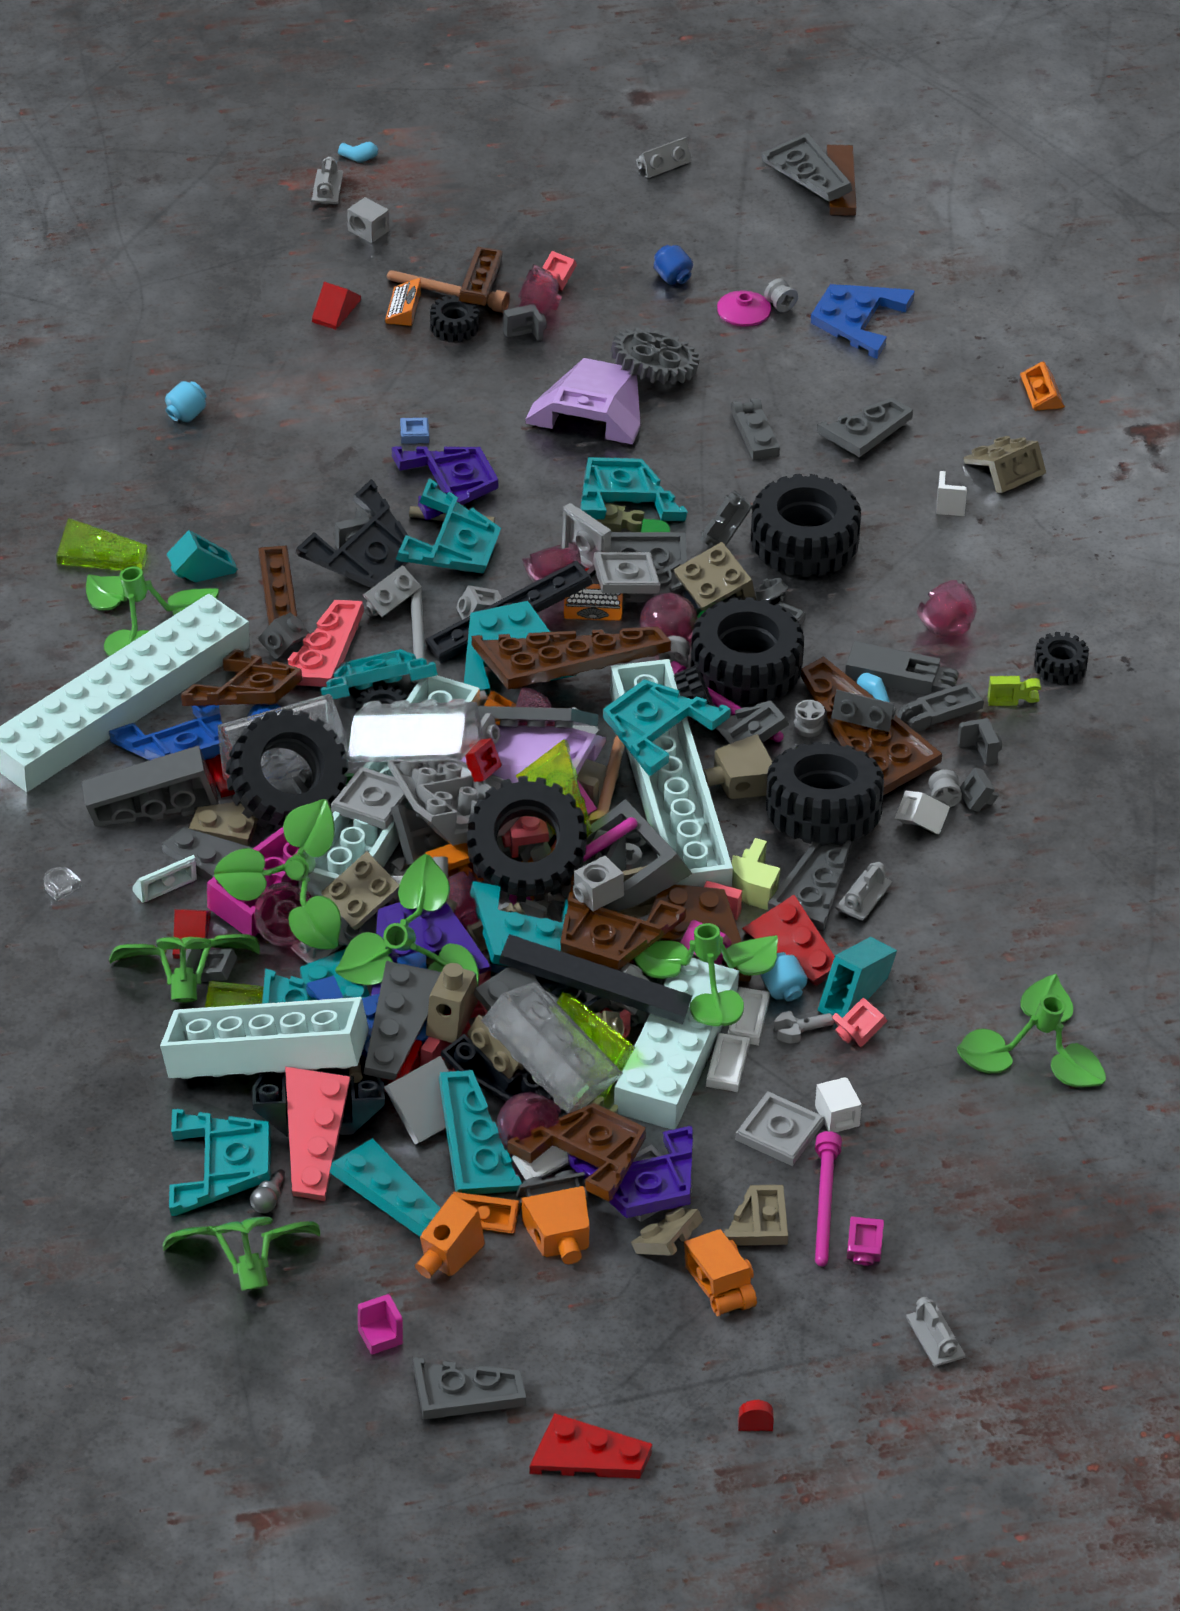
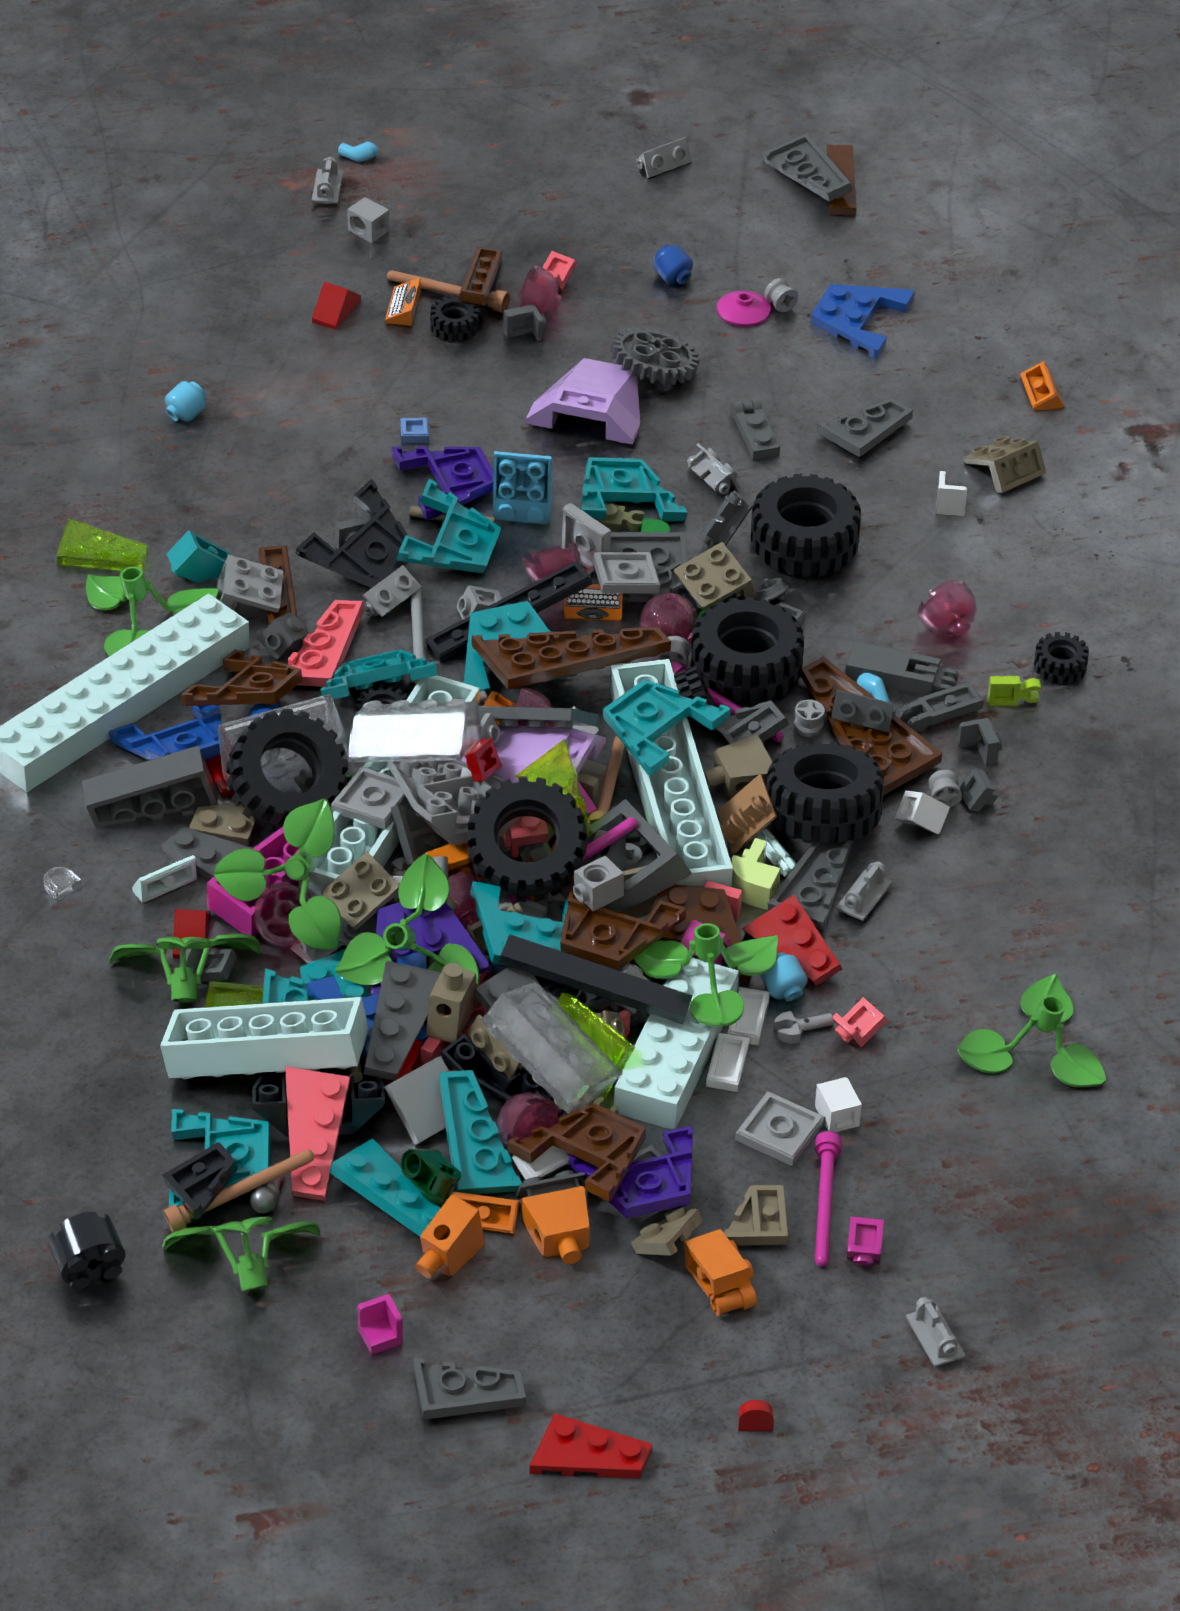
(87, 1249): none -> black brick
(179, 1216): none -> nougat piece
(201, 1178): none -> black wing
(250, 584): none -> light grey bracket
(430, 1173): none -> dark green piece
(523, 488): none -> medium azure slope
(720, 475): none -> light grey hinge
(746, 814): none -> medium nougat hinge
(777, 853): none -> light aqua axle
(856, 975): teal slope -> none

